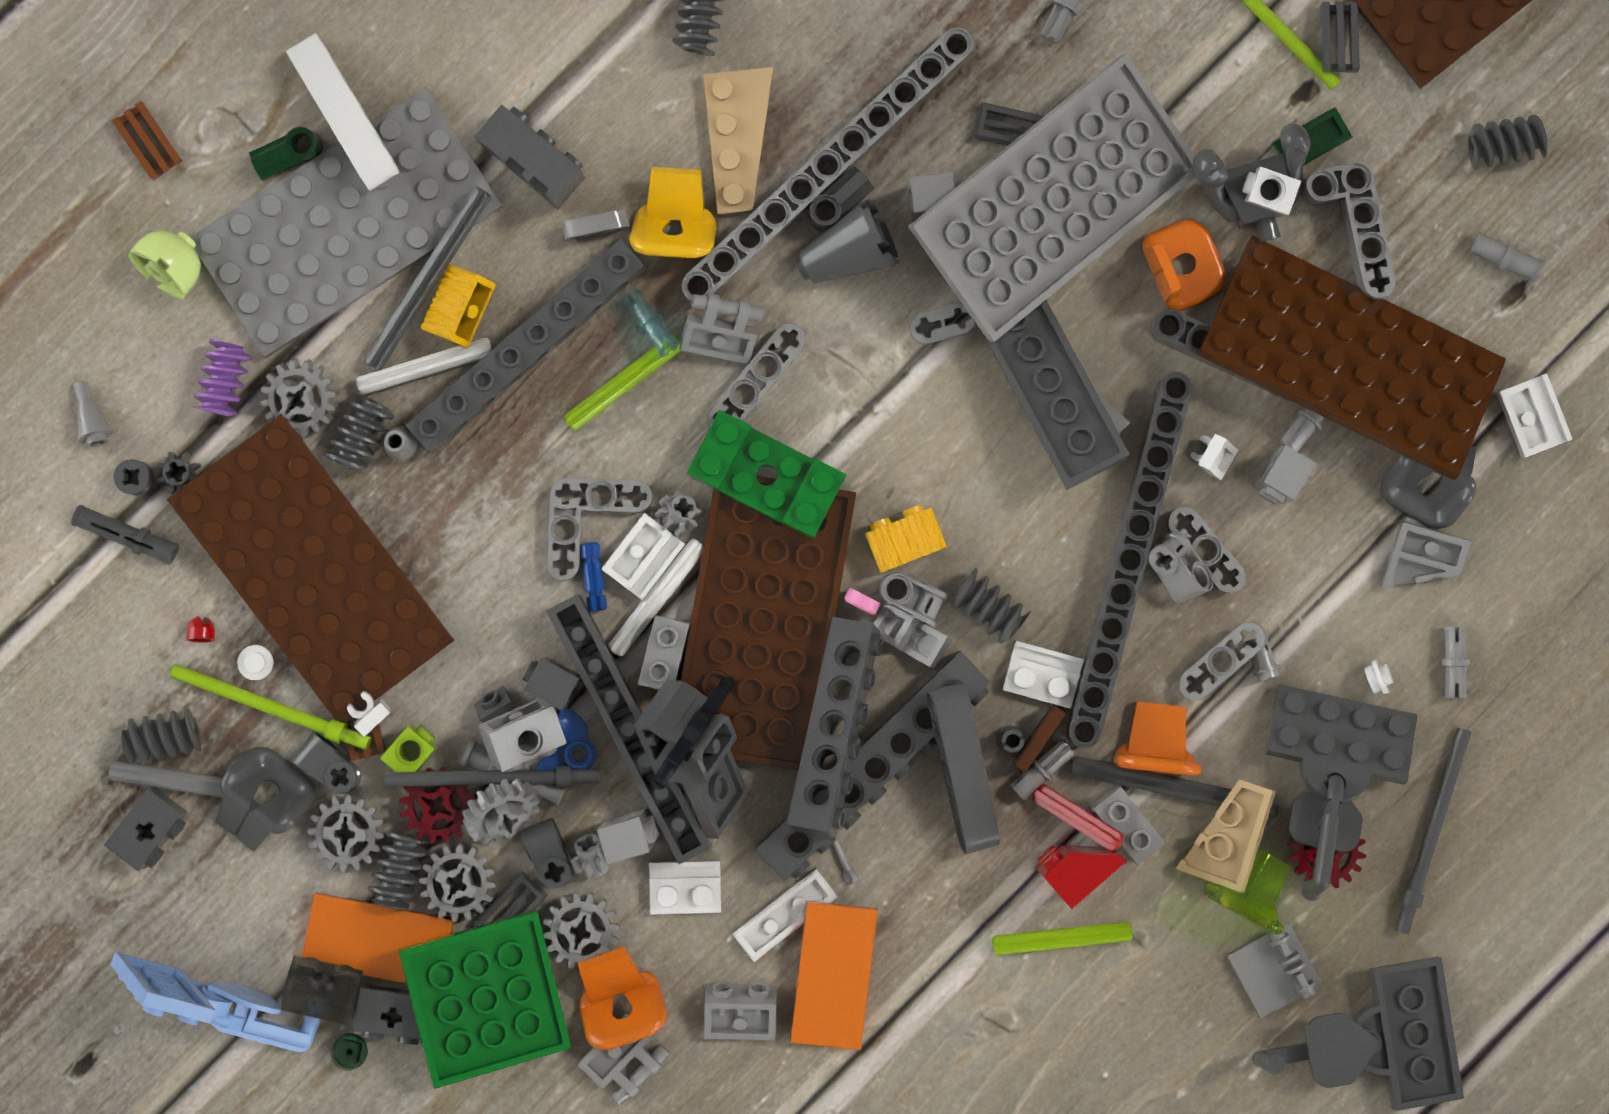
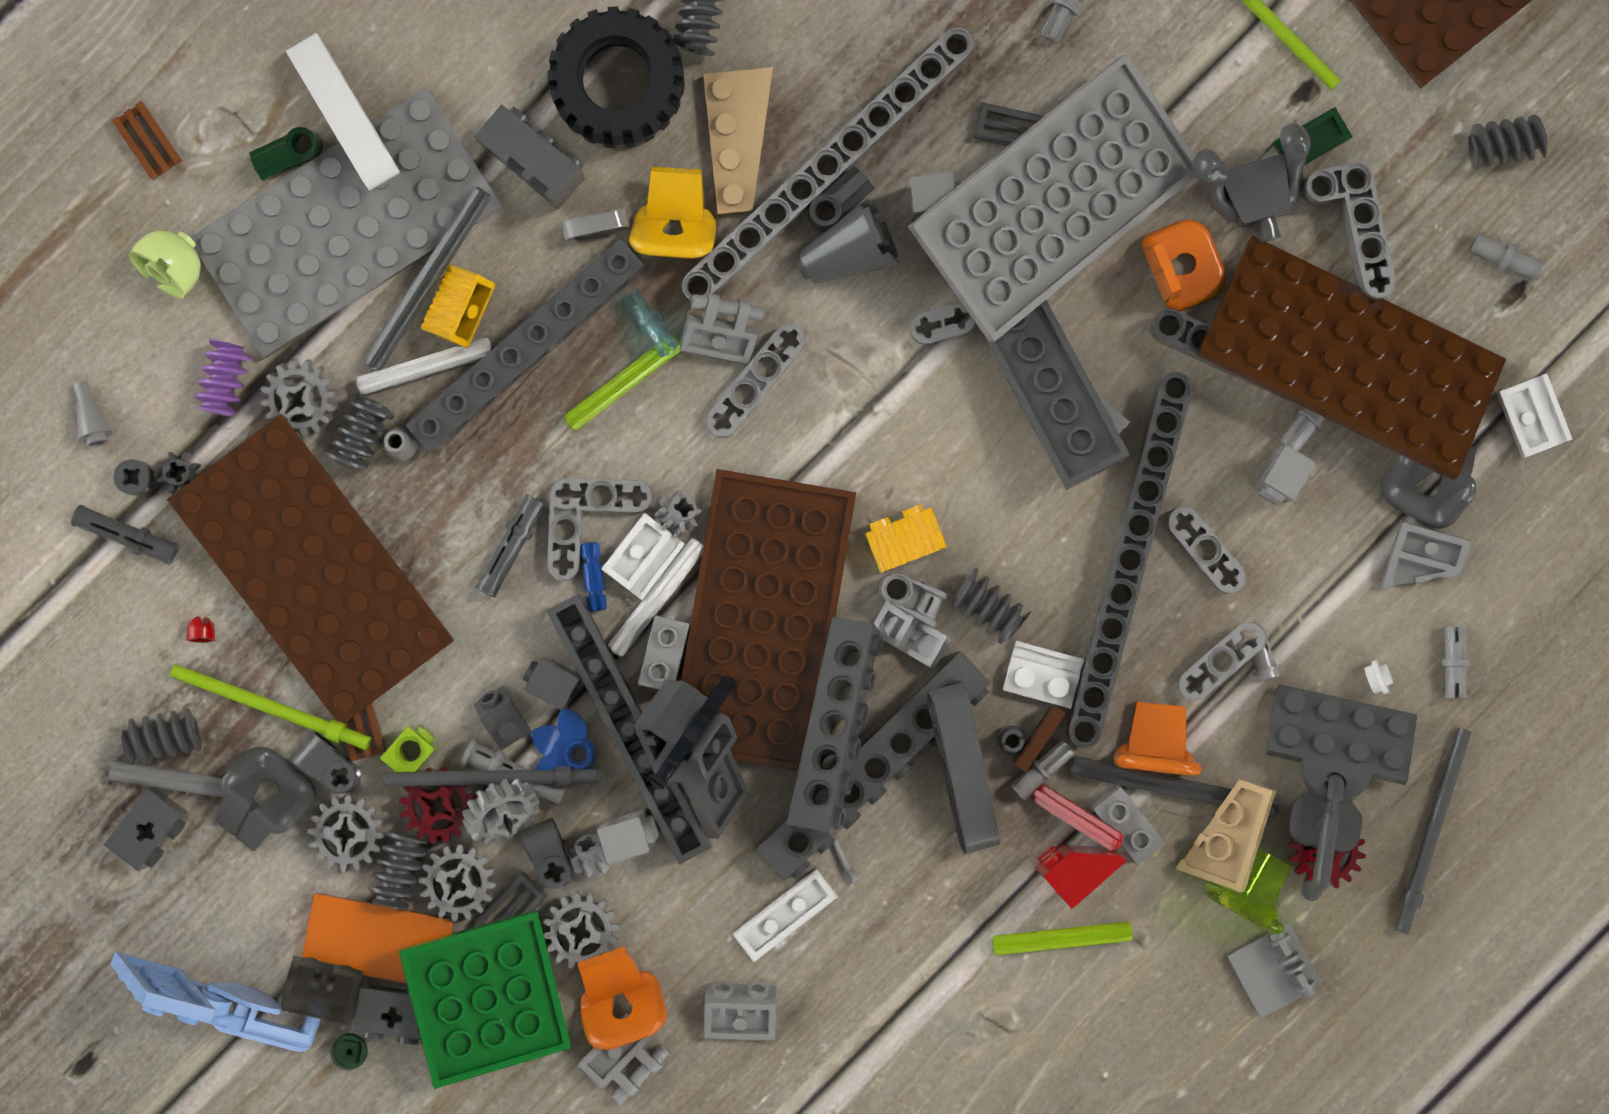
(255, 662): white plate -> none
(371, 715): white tile -> none
(502, 735): light grey brick -> none
(505, 555): none -> dark grey pin
(612, 30): none -> black tyre
(685, 887): white plate -> none
(735, 453): green piece -> none
(833, 975): orange tile -> none
(862, 601): bright pink tile -> none
(1180, 571): light grey piece -> none
(1217, 455): white tile -> none
(1287, 192): white brick -> none
(1340, 9): dark grey tile -> none
(1399, 1036): dark grey plate -> none

